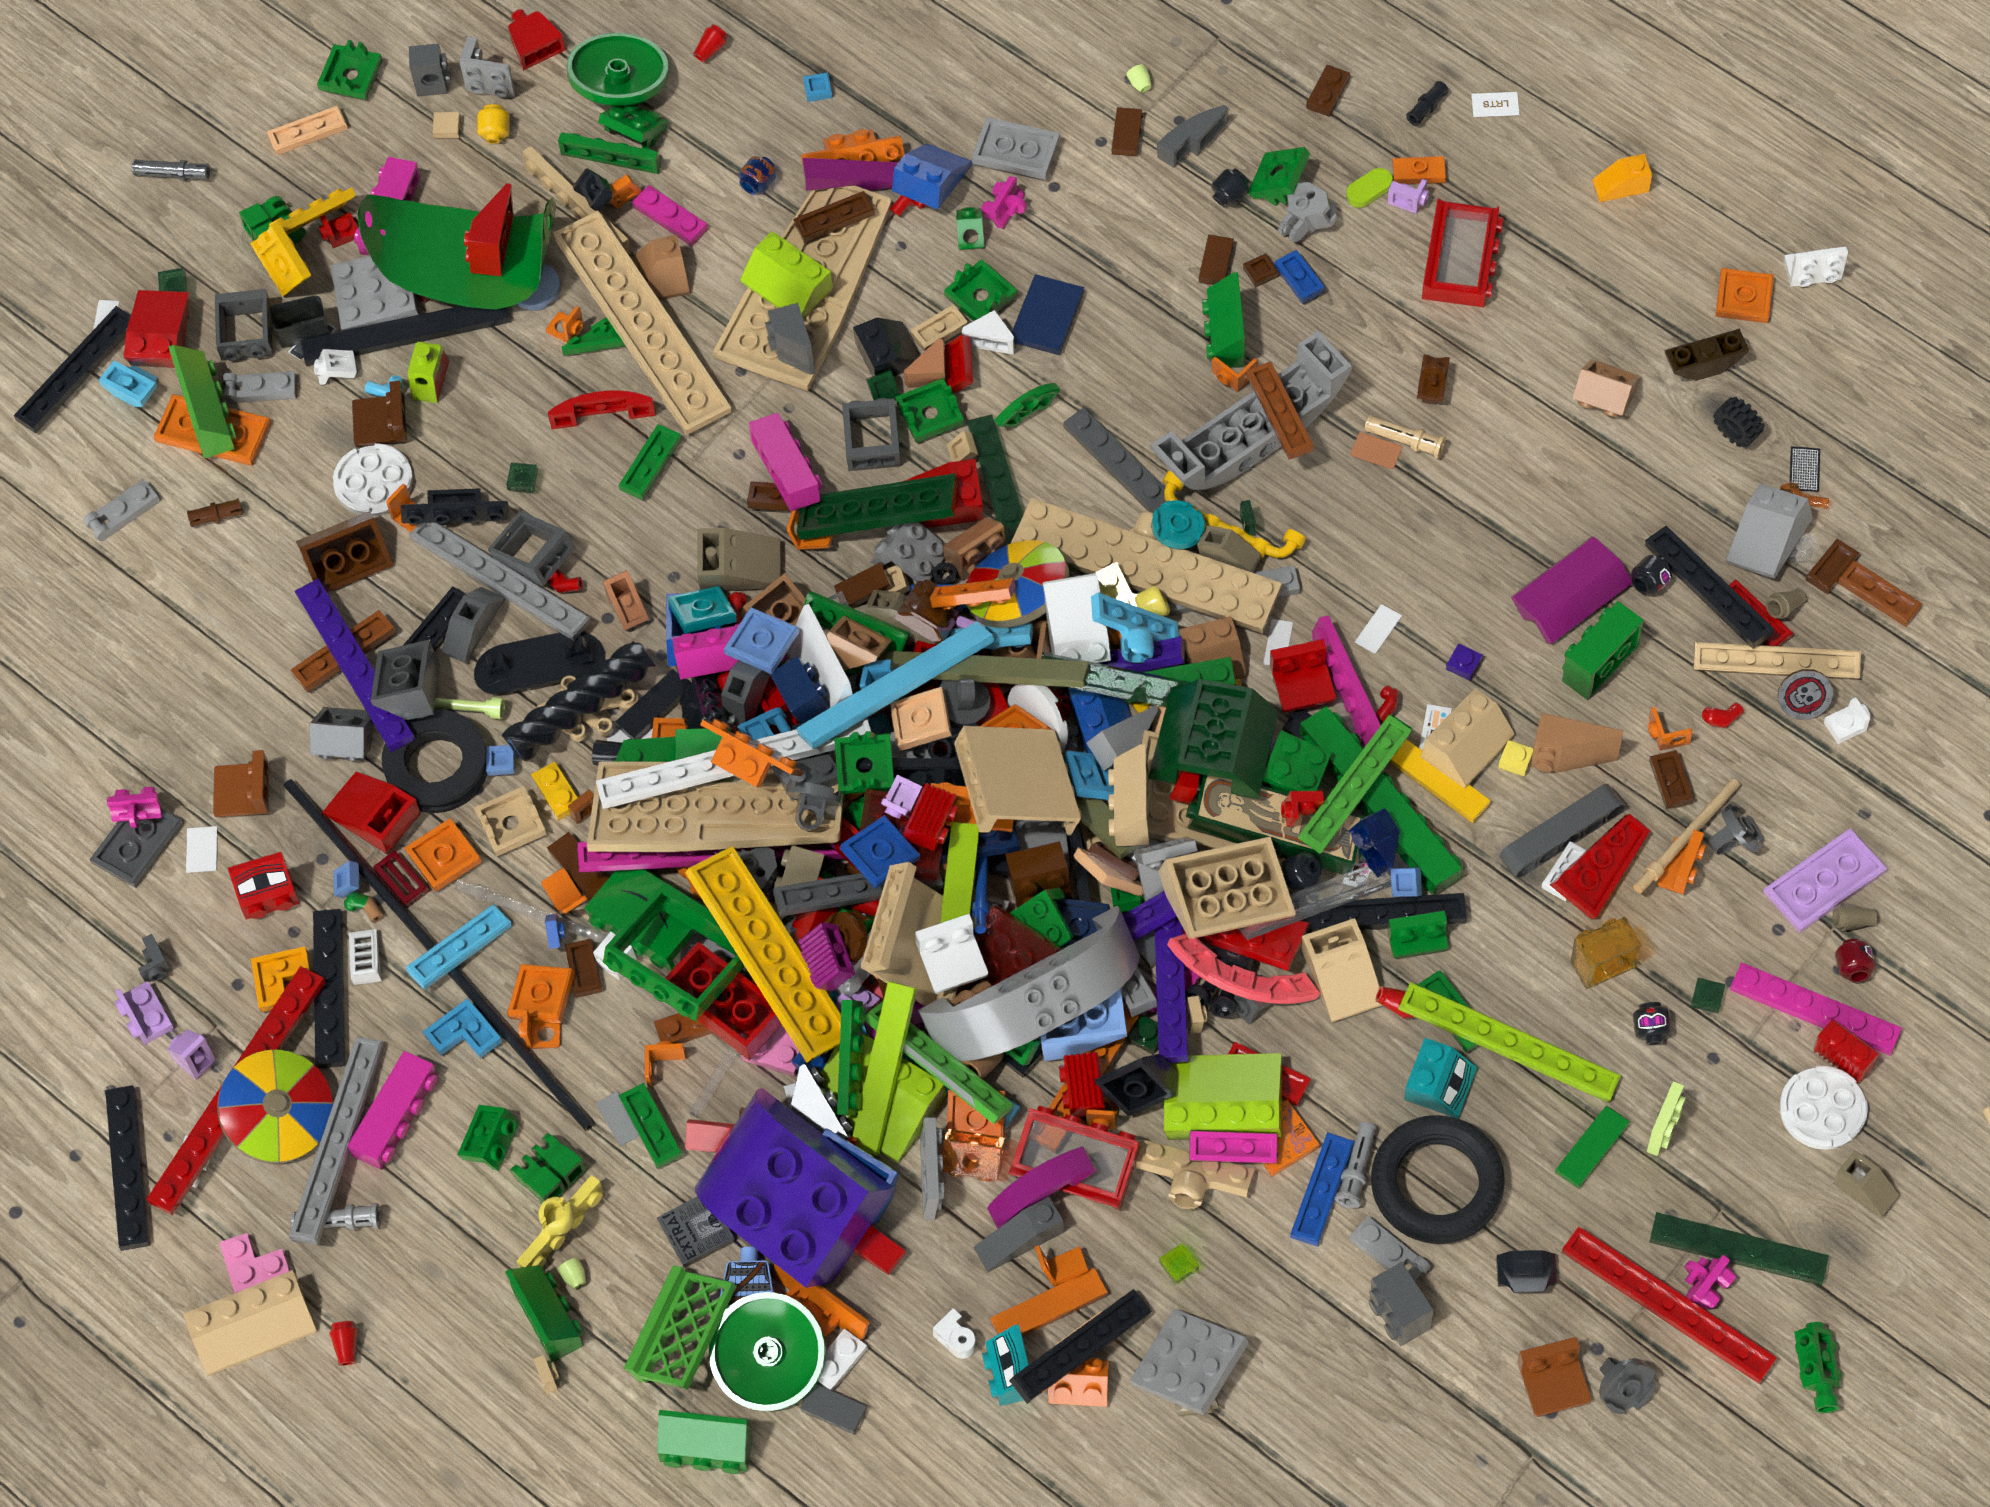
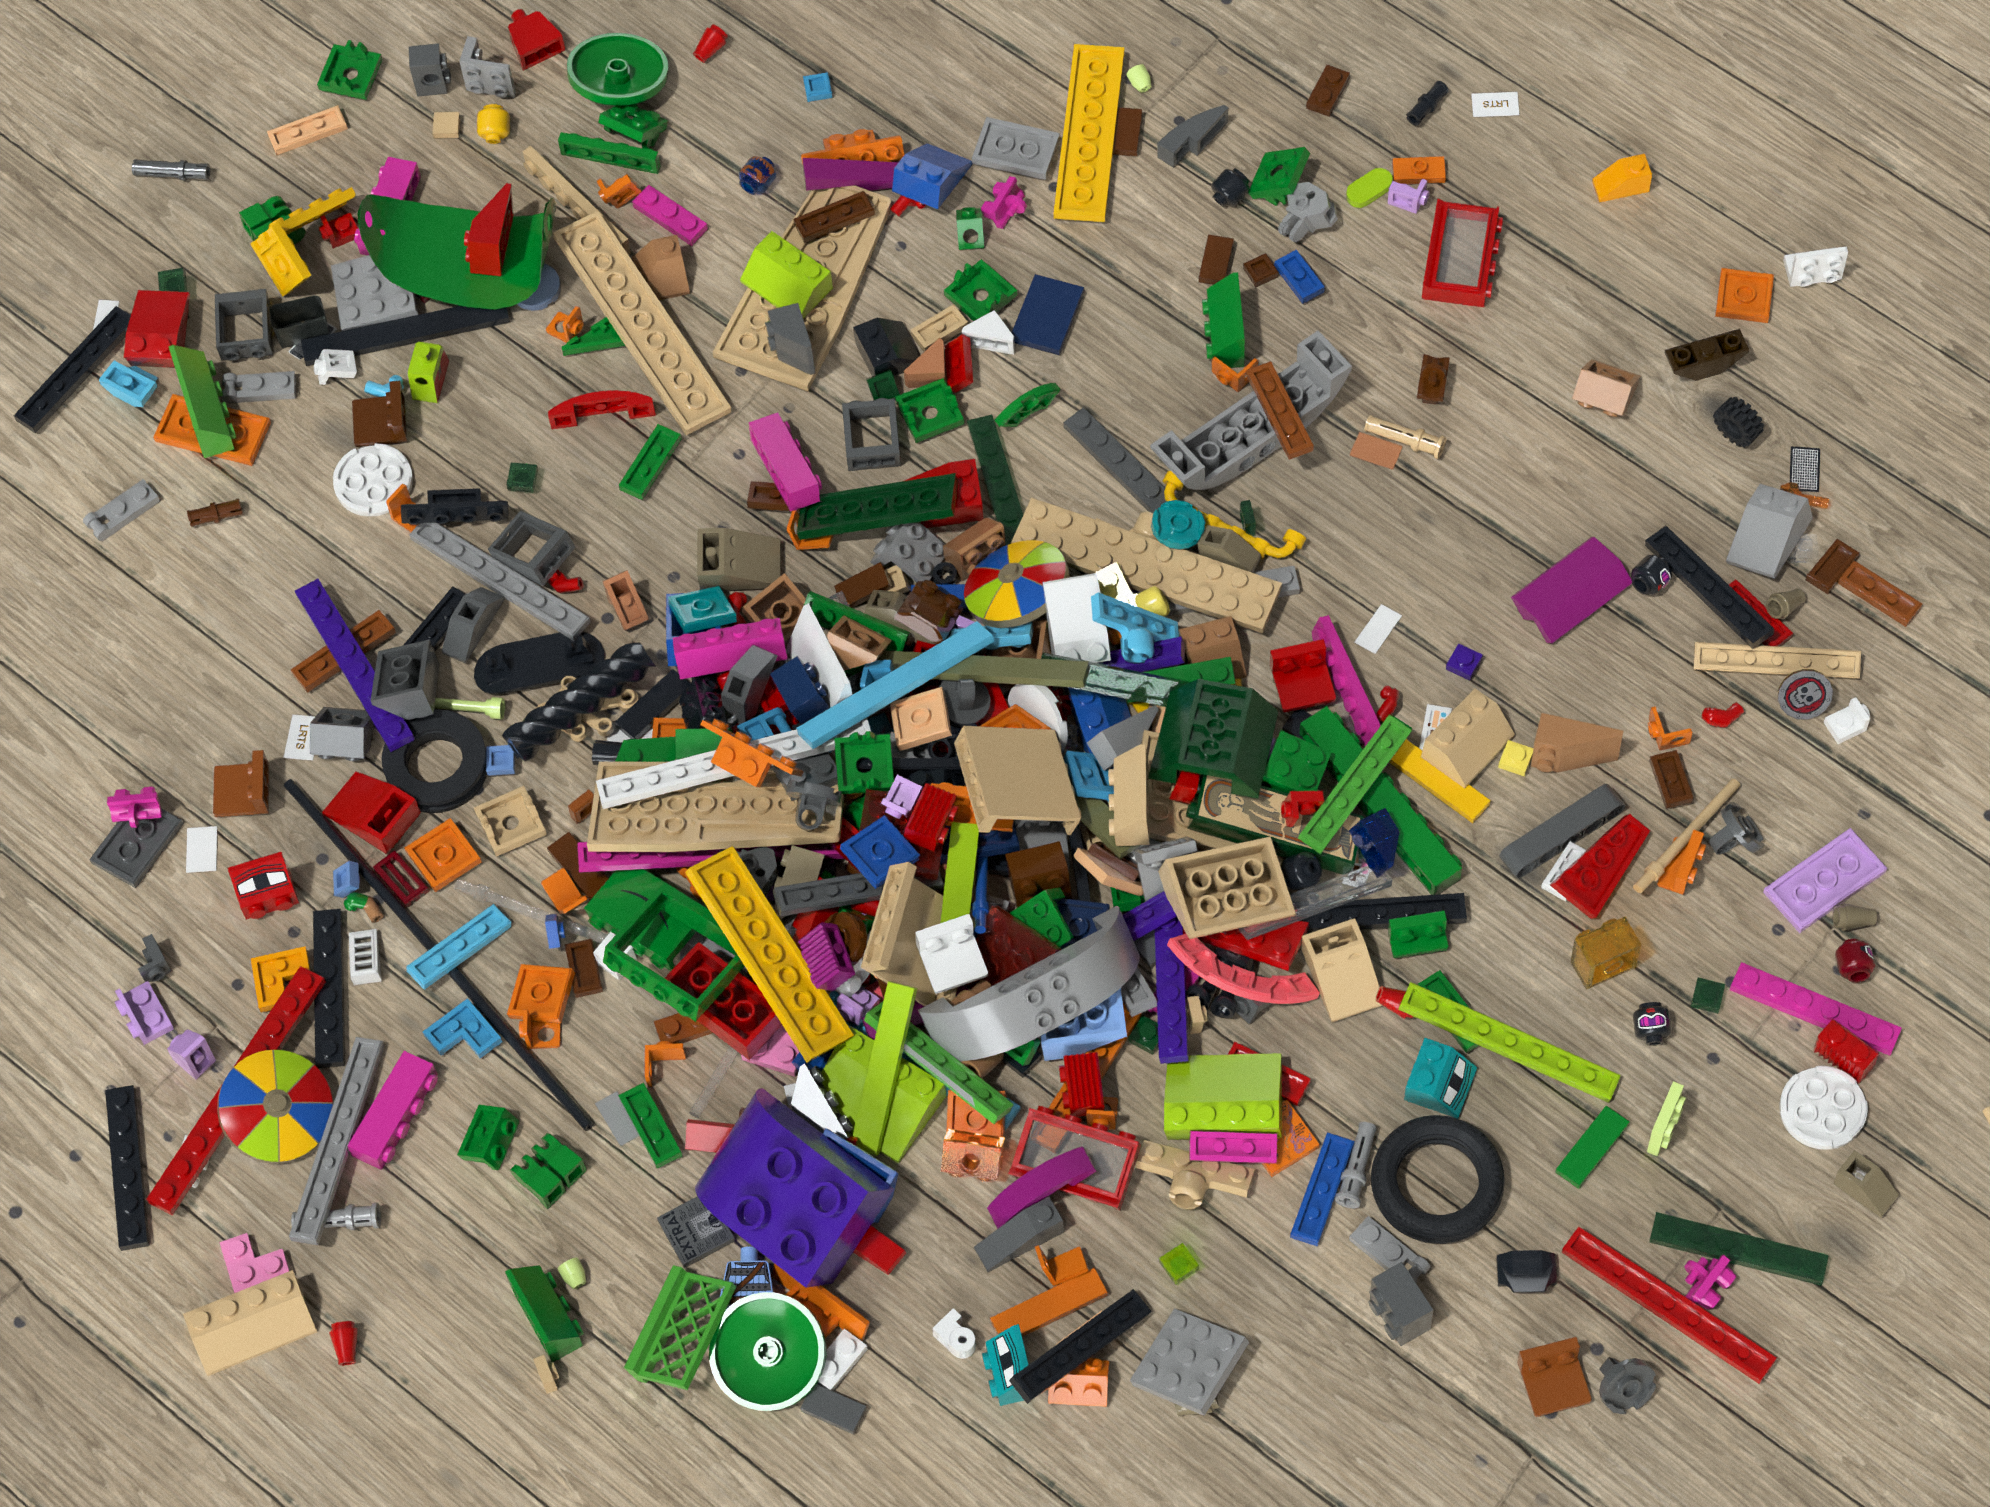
(299, 738): none -> white sticker
(345, 552): reddish brown slope -> none
(554, 789): yellow plate -> none
(558, 1219): light yellow plate -> none
(594, 189): black bracket -> none
(703, 1441): slope -> none
(761, 640): medium blue plate -> none
(849, 1057): green plate -> none
(930, 1168): light grey plate -> none
(962, 447): tan plate -> none
(973, 593): orange plate -> none
(1089, 133): none -> yellow plate
(1139, 1083): black slope -> none
(1278, 637): white sticker -> none
(1406, 881): medium blue plate -> none
(1602, 649): green brick -> none
(1818, 1364): green brick -> none

